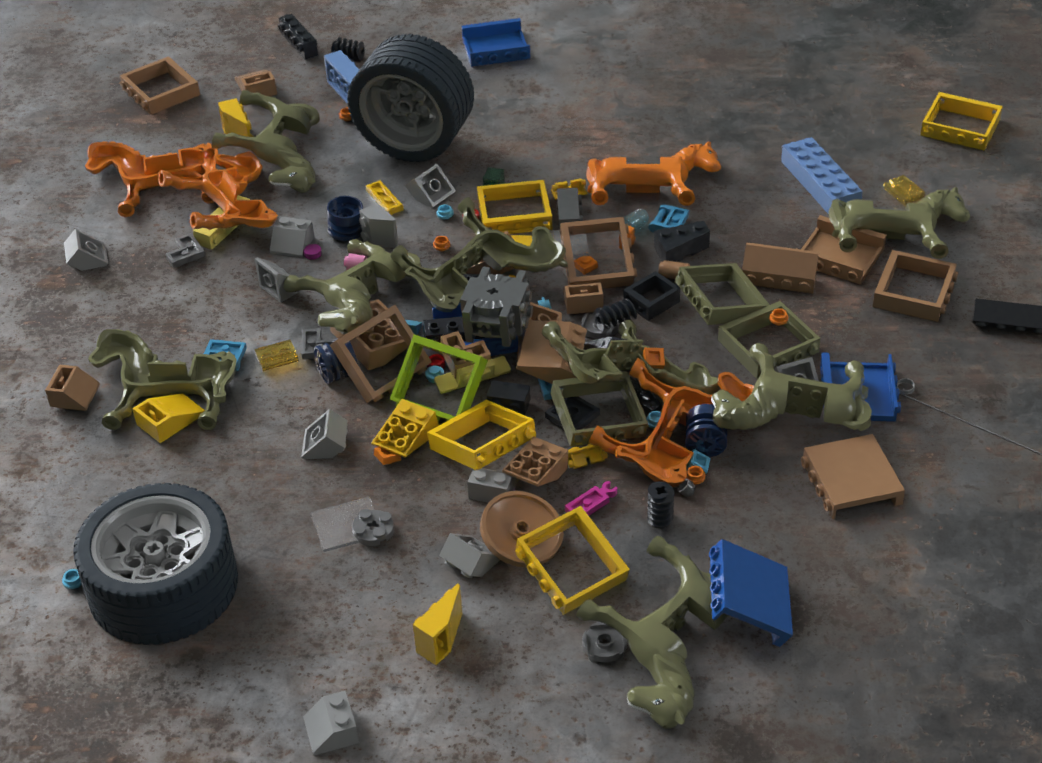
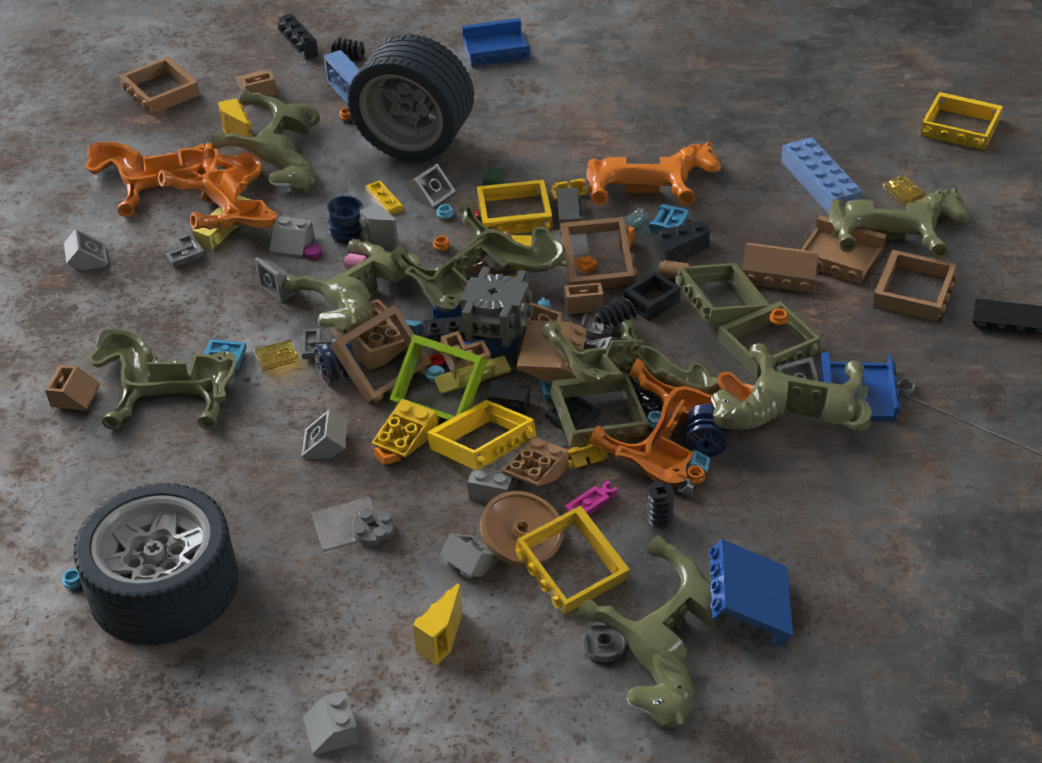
(166, 415): yellow slope -> none
(654, 357): orange plate -> none
(851, 473): medium nougat panel -> none

